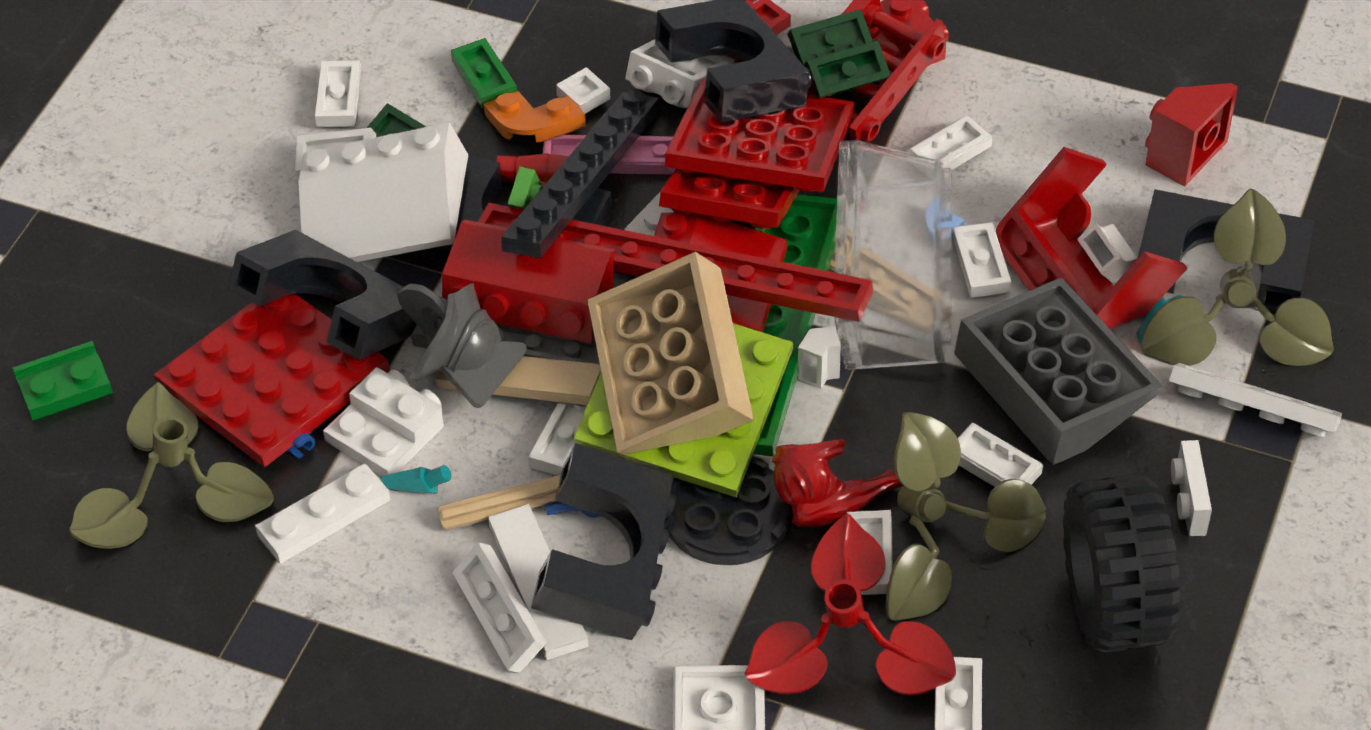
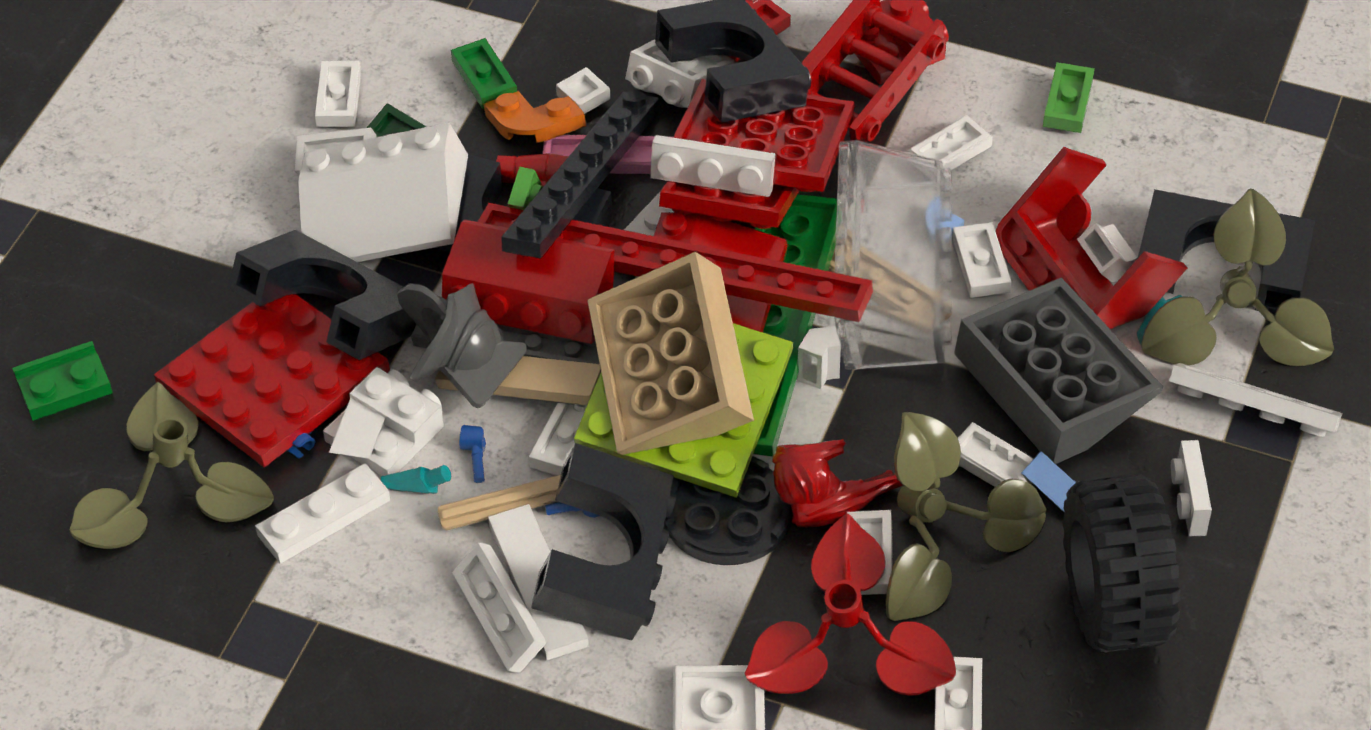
(357, 431): none -> white sticker
(473, 440): none -> blue hand
(712, 165): none -> white plate
(839, 53): dark green slope -> none
(1049, 479): none -> medium blue sticker
(1068, 97): none -> bright green plate
(1189, 129): red slope -> none

